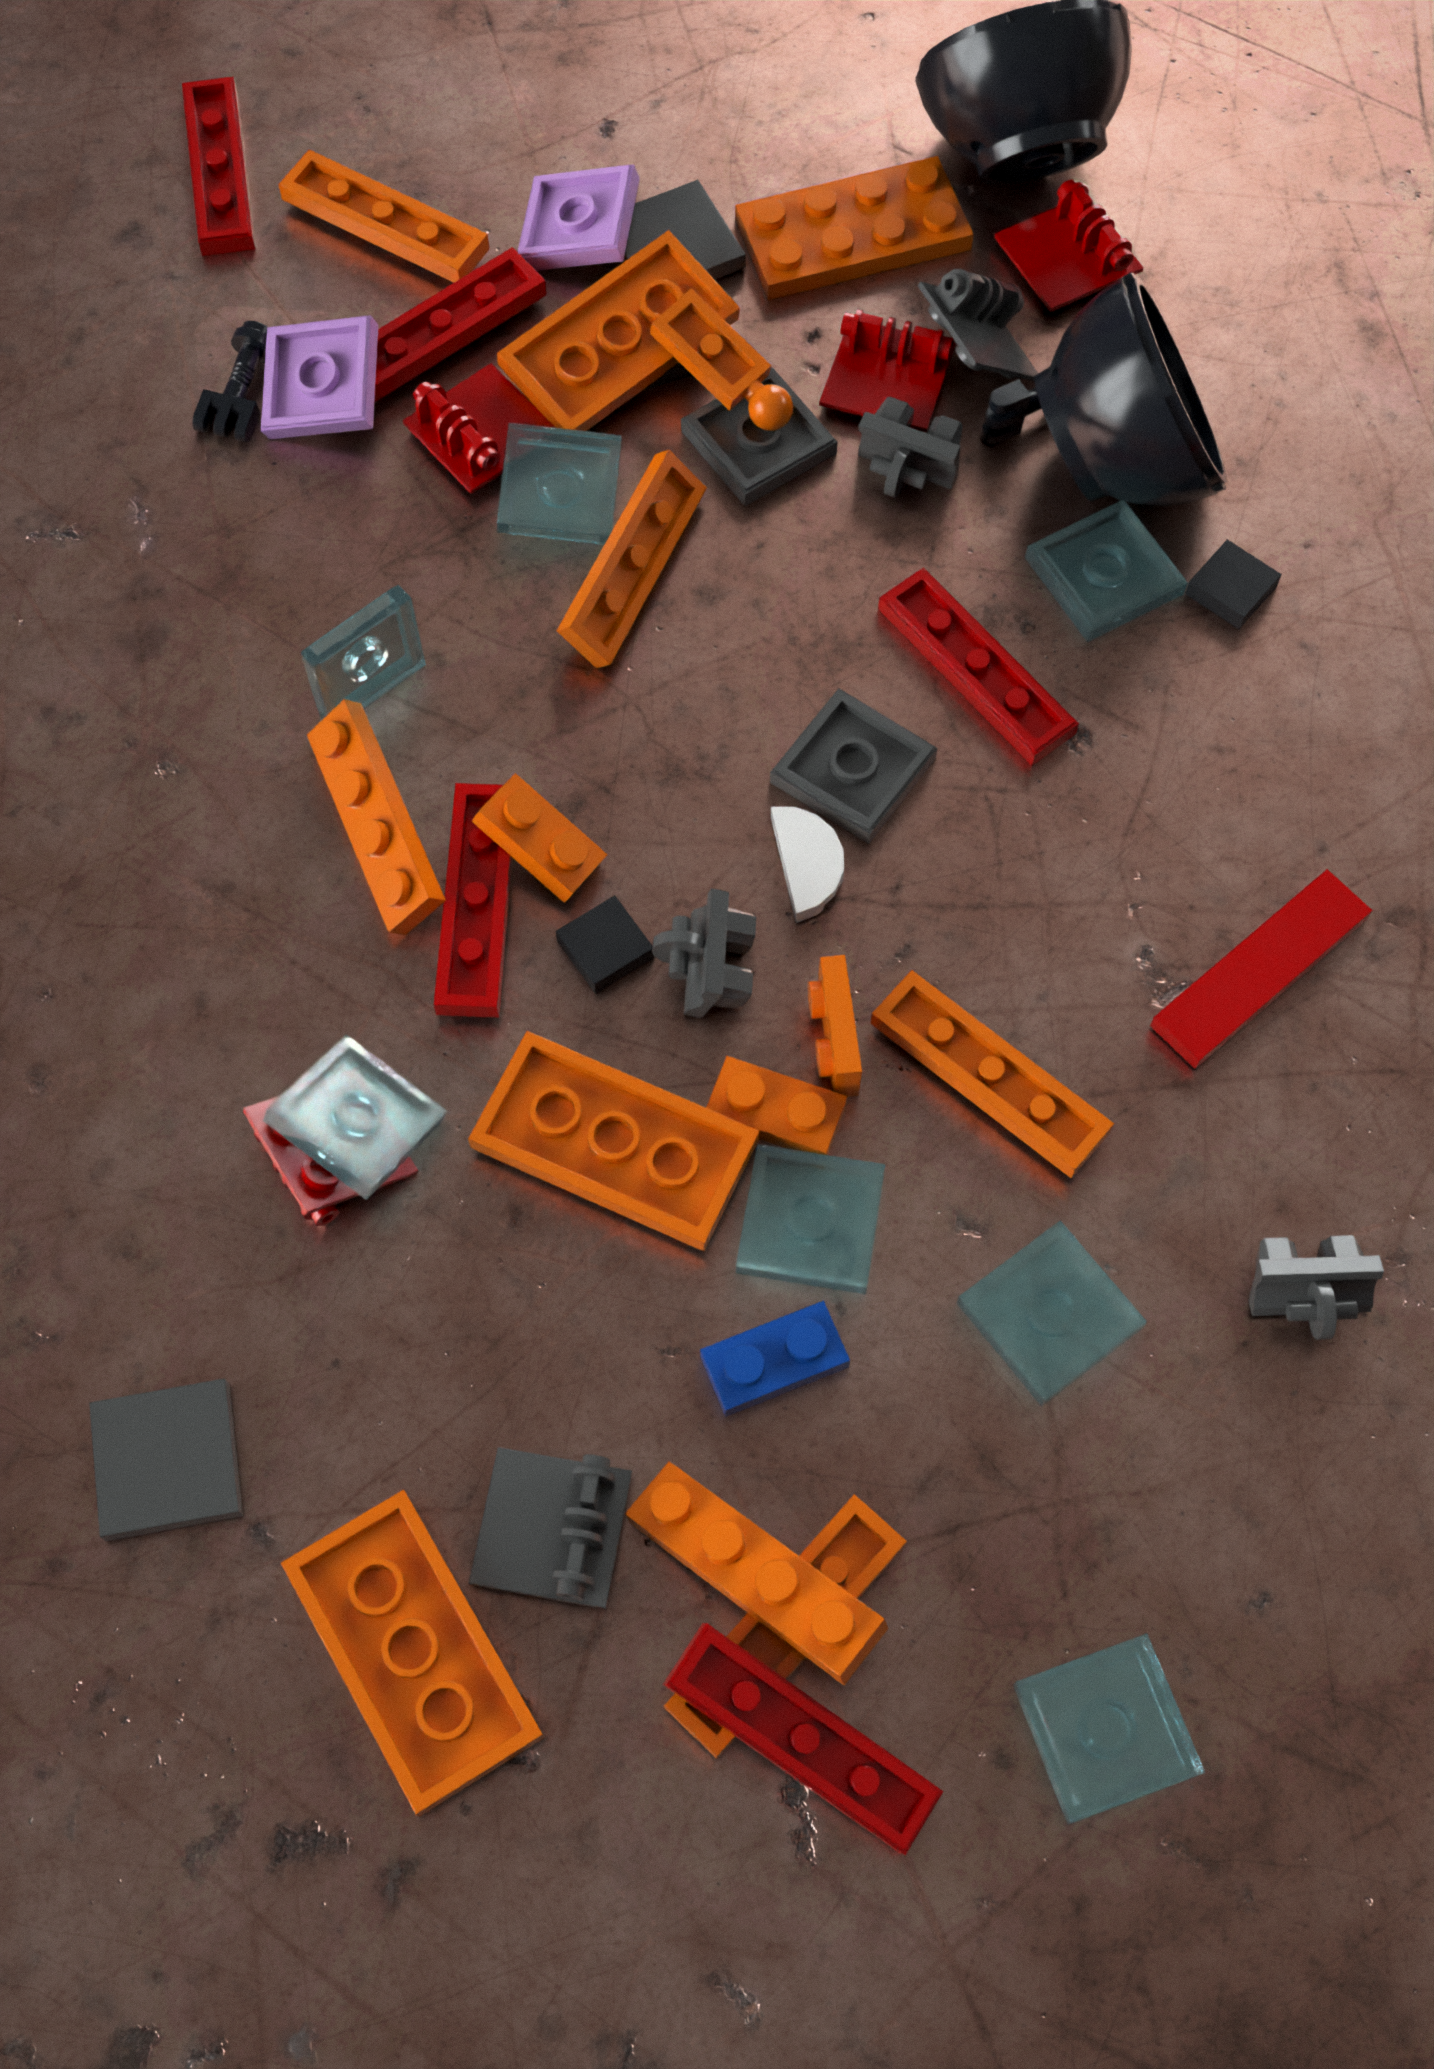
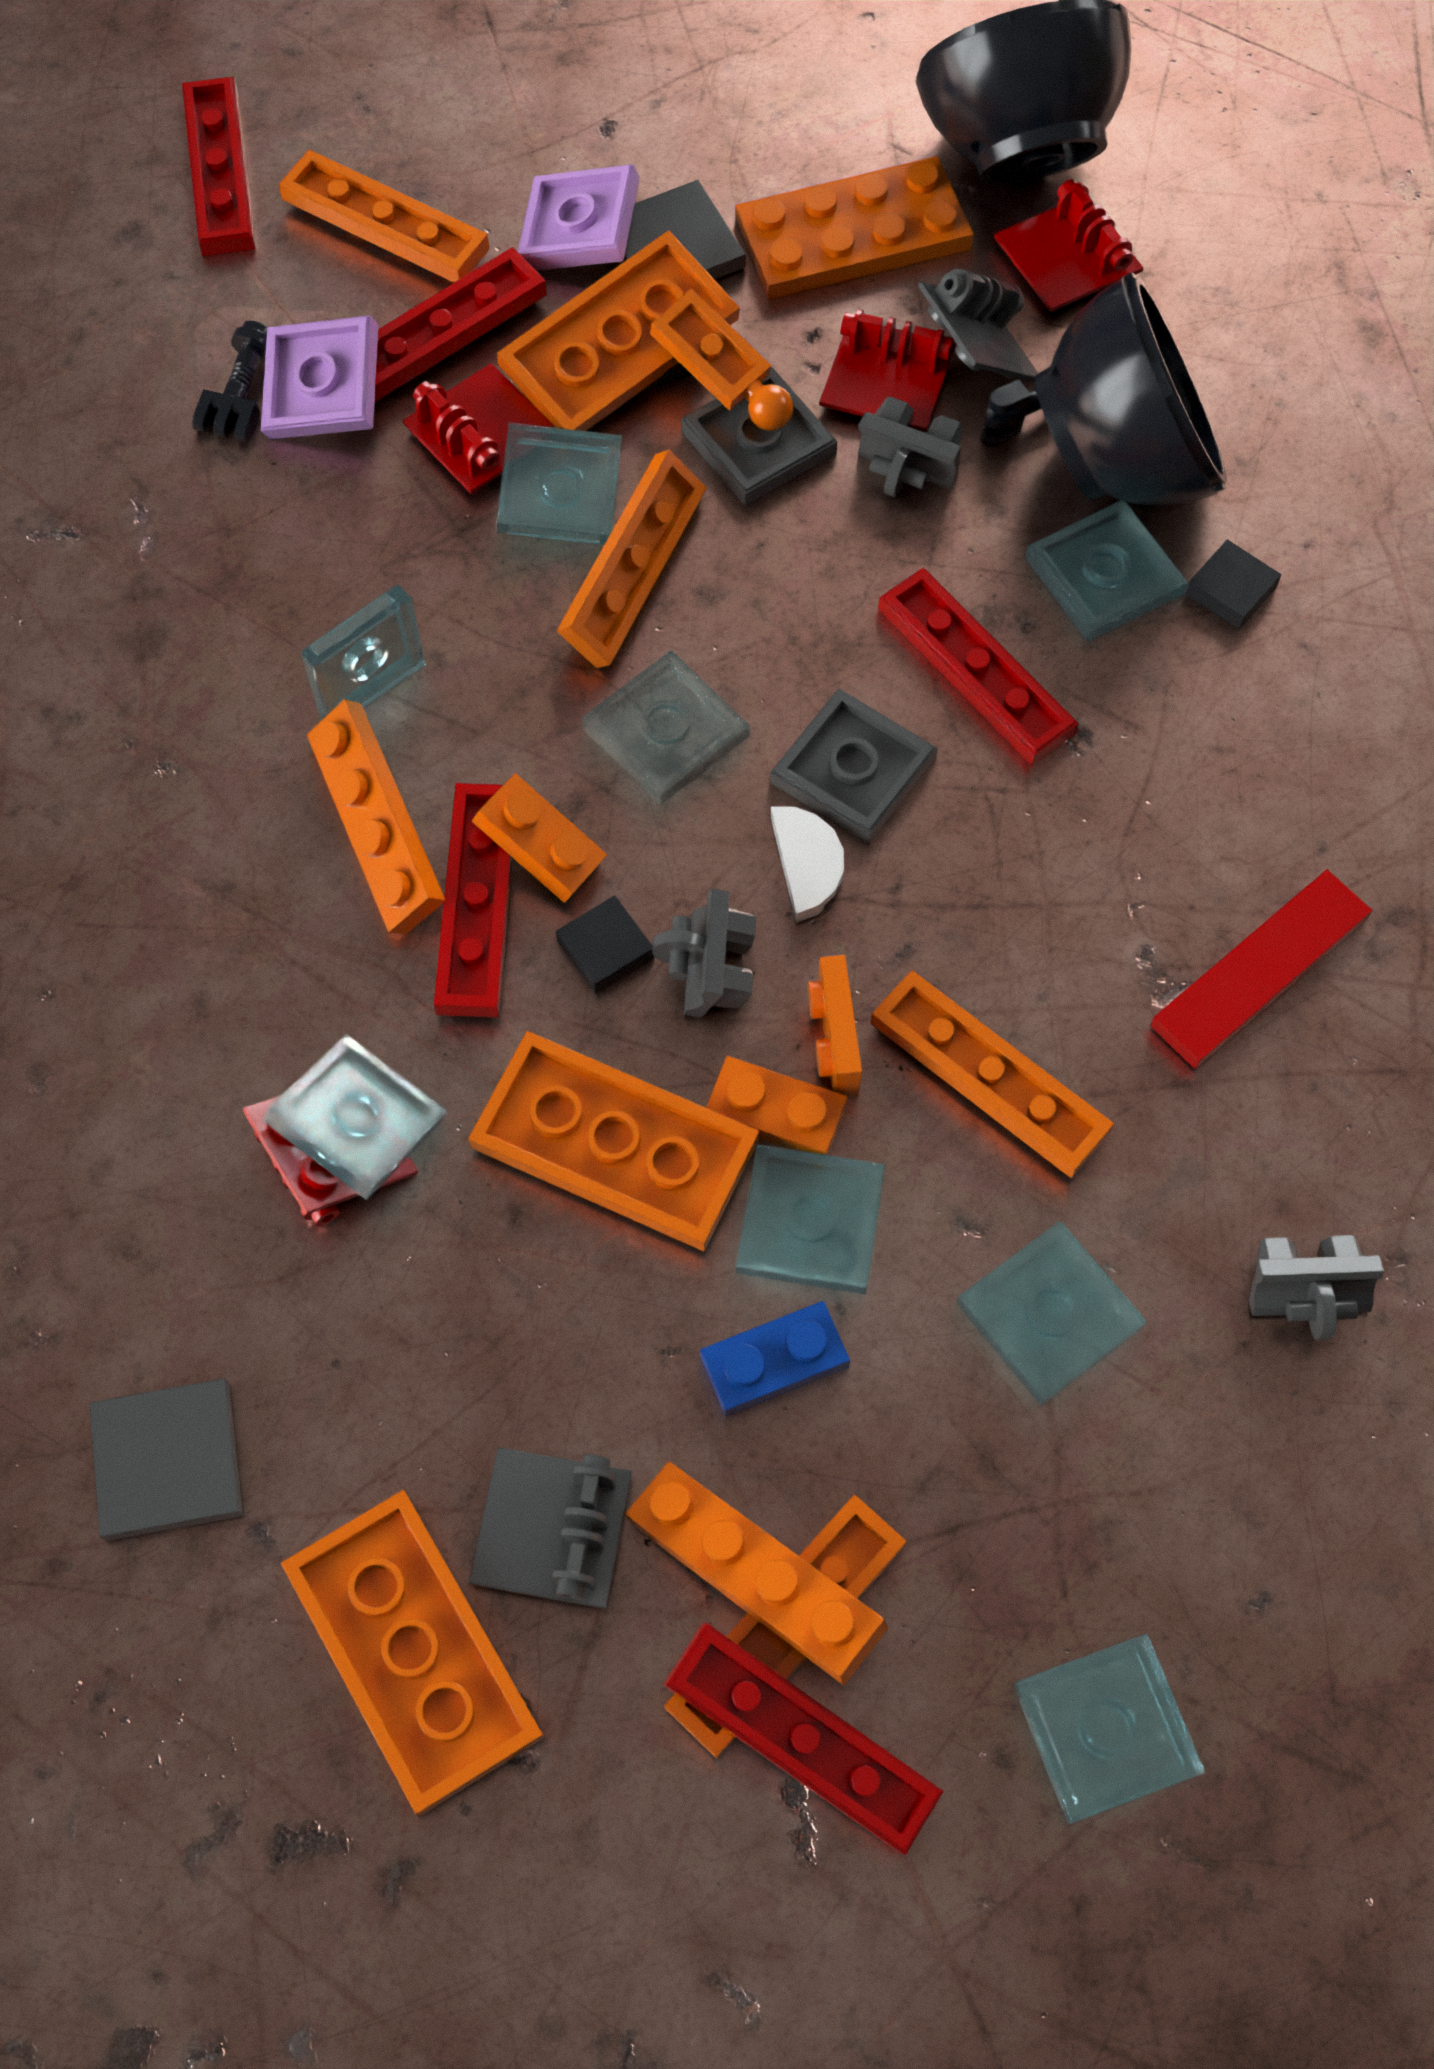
(665, 727): none -> clear light blue tile

